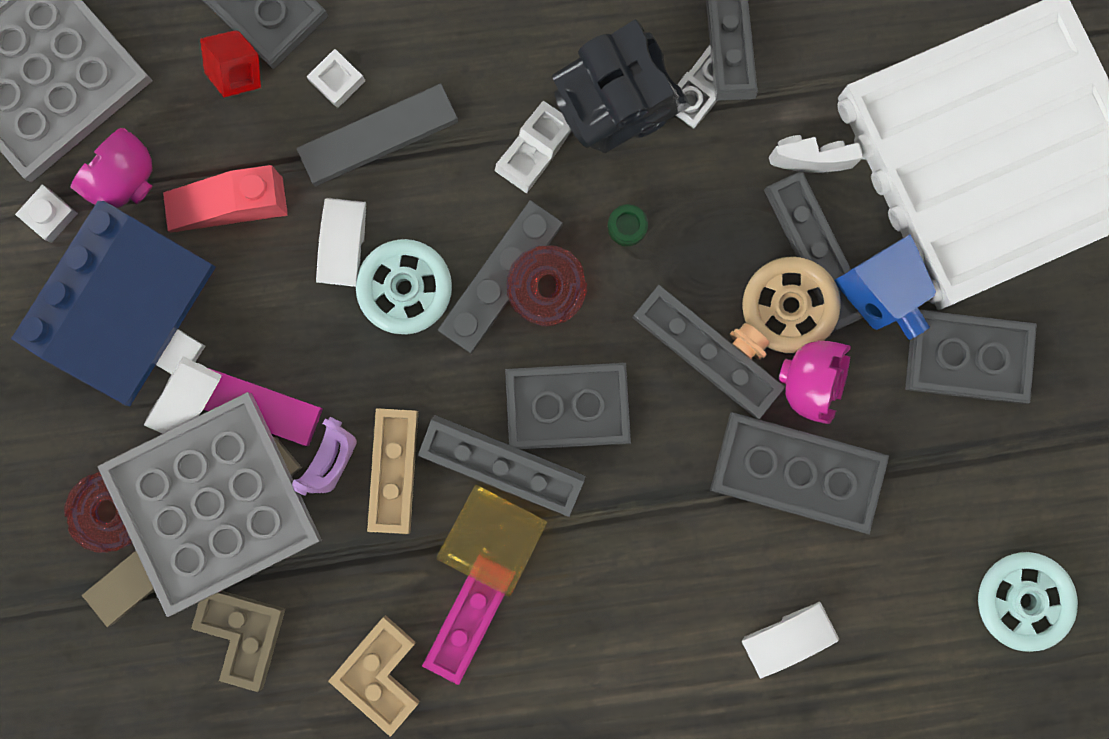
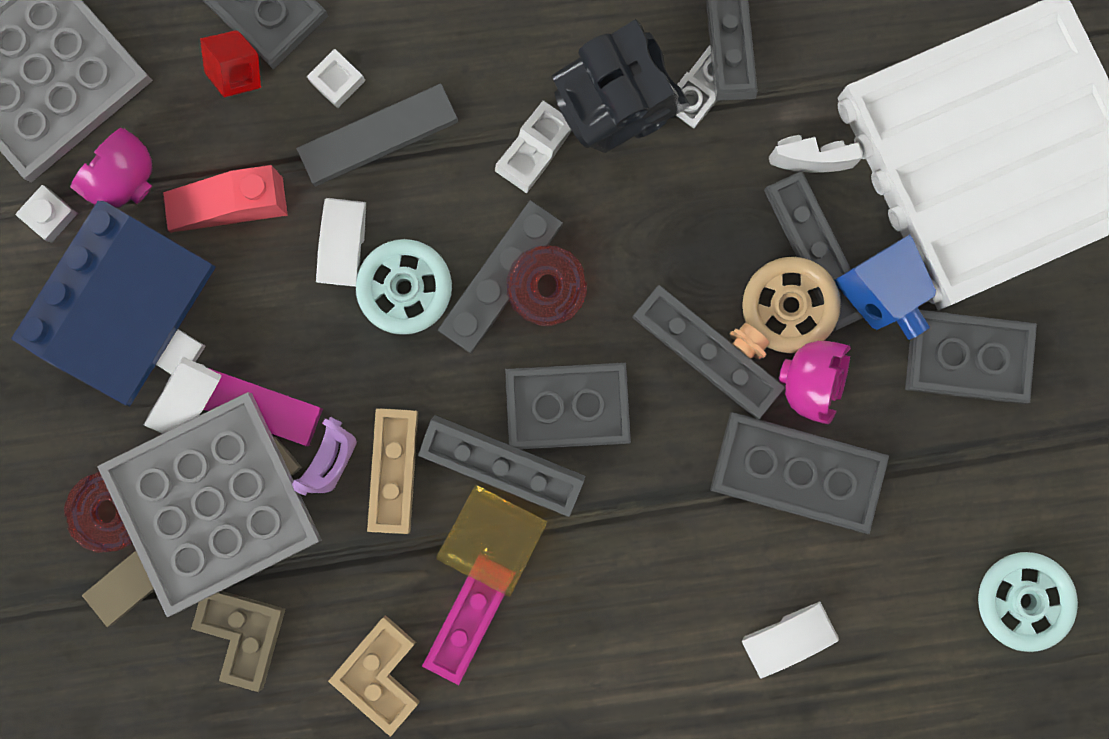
(627, 225): dark green tile -> none

